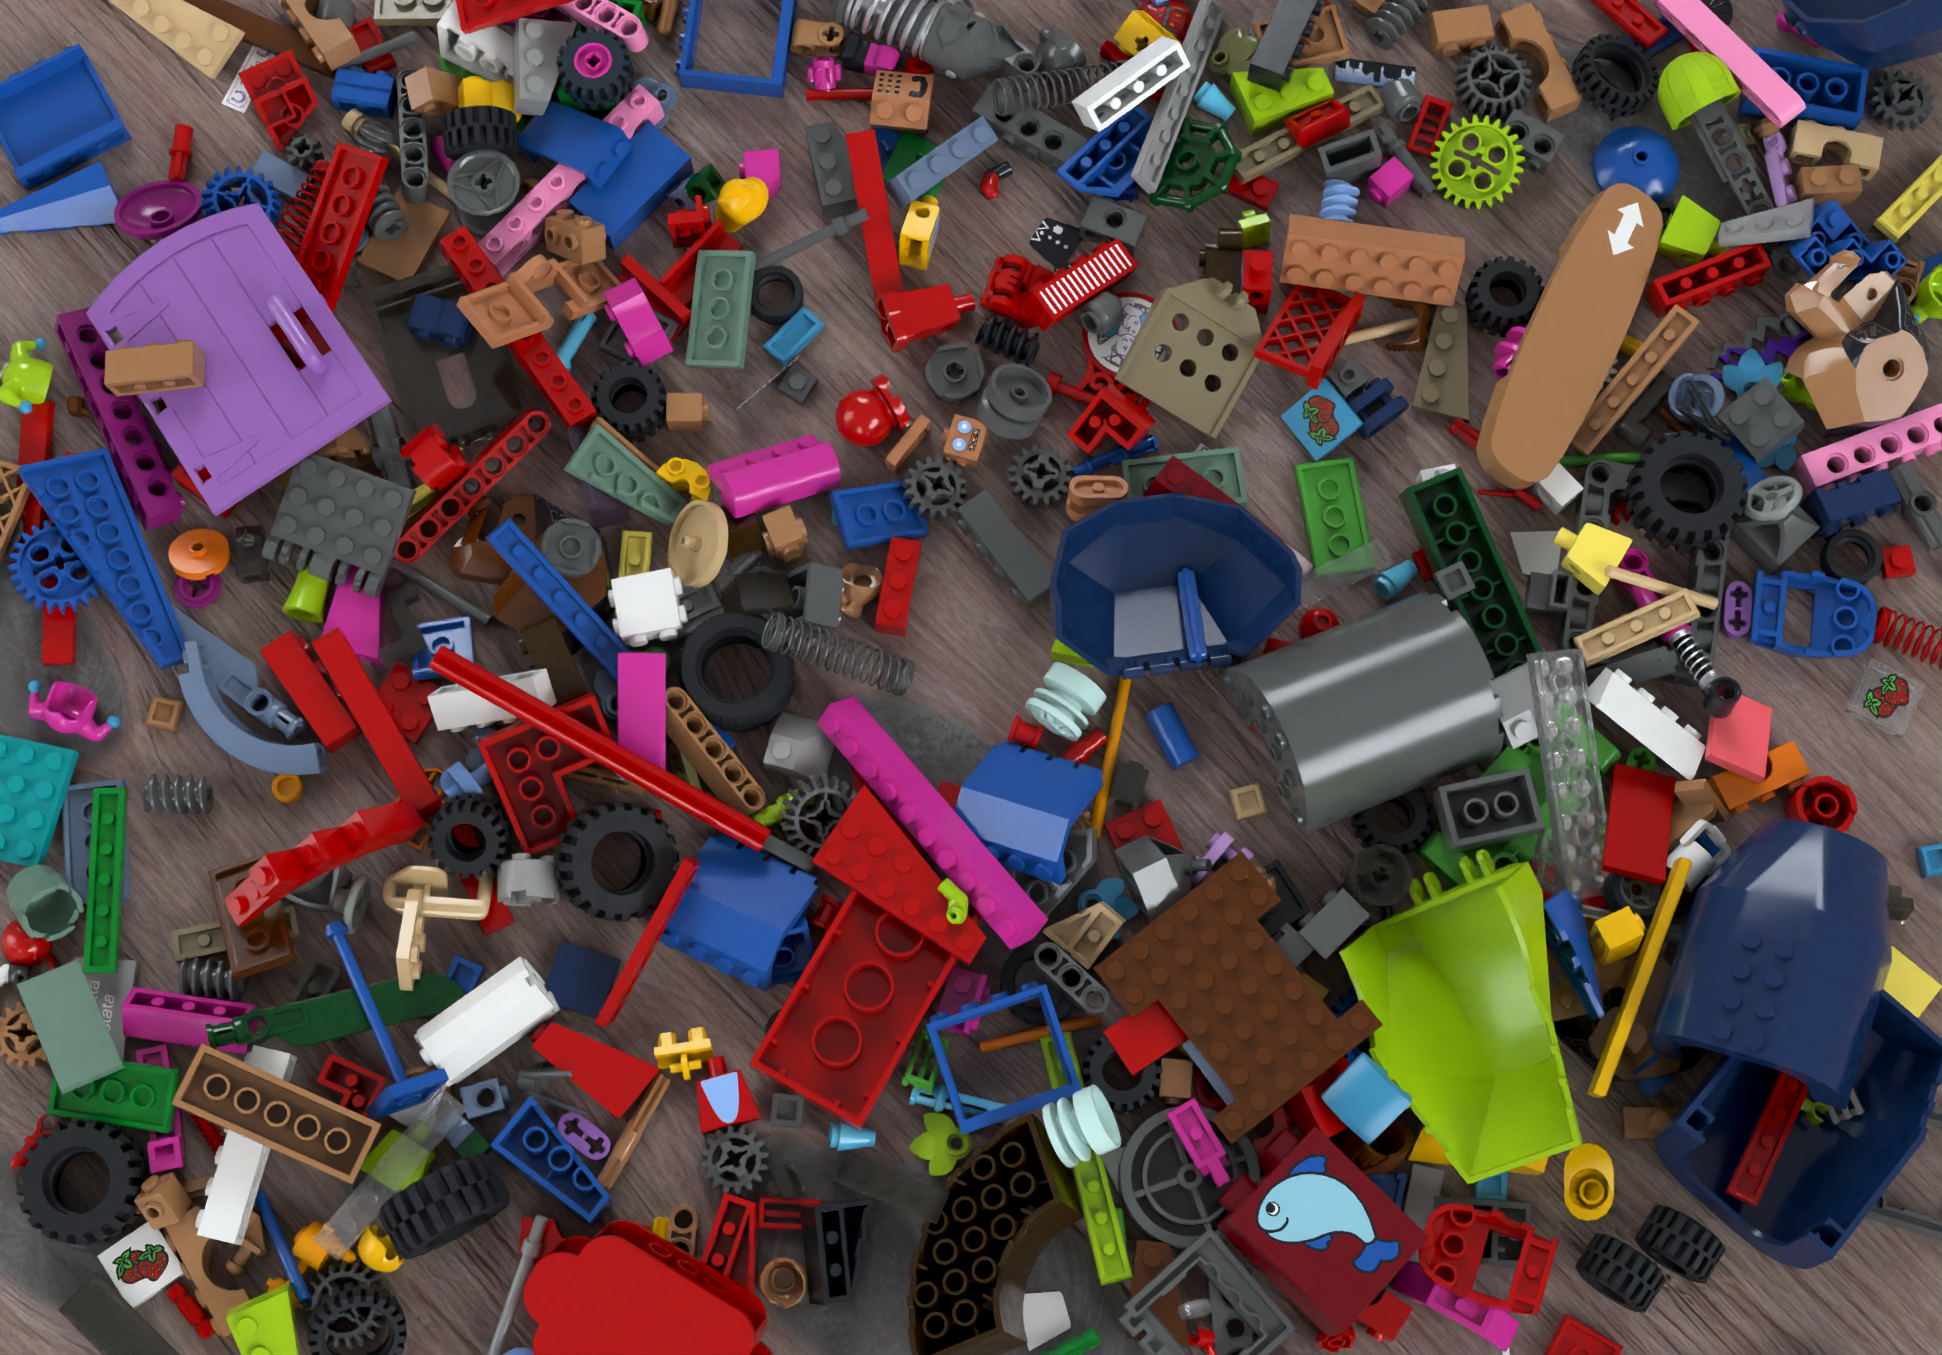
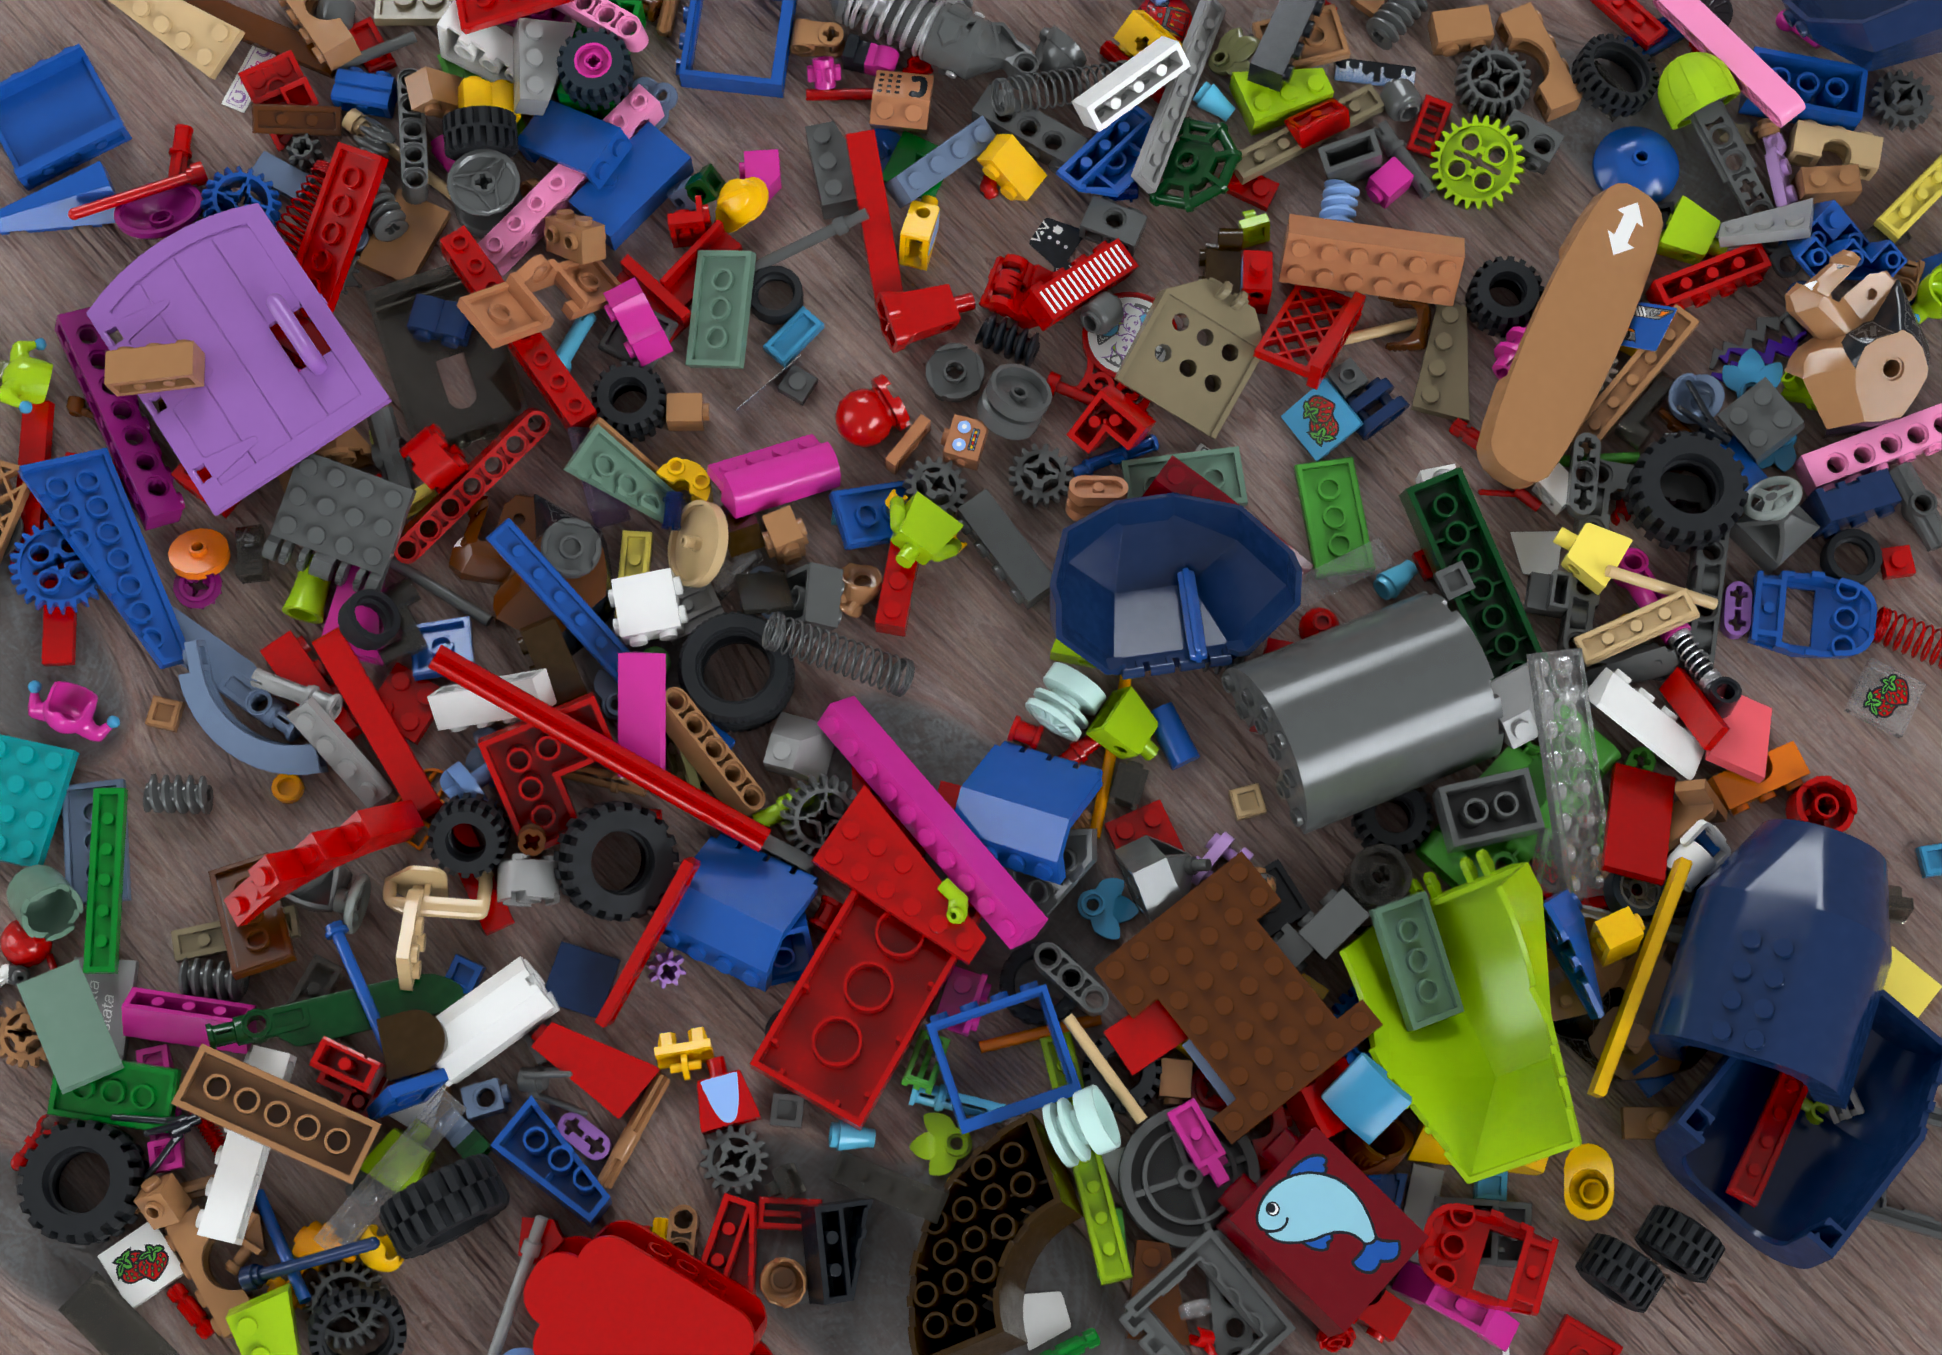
(174, 1125): none -> black plant
(193, 175): none -> red piece
(255, 1276): none -> dark blue piece
(296, 120): none -> reddish brown tile
(296, 692): none -> light grey pin
(340, 752): none -> light grey plate
(348, 1065): none -> red brick
(355, 632): none -> black tyre
(411, 1043): none -> dark brown tile
(533, 830): none -> reddish brown bush
(666, 977): none -> medium lavender gear
(673, 510): none -> clear blue pin
(922, 530): none -> lime torso
(1011, 167): none -> yellow brick
(1087, 932): tan wing -> none
(1104, 1069): none -> tan bar
(1125, 726): none -> lime torso
(1416, 961): none -> sand green plate
(1592, 465): none -> dark grey beam
(1648, 326): none -> blue sticker
(1694, 709): none -> red tile

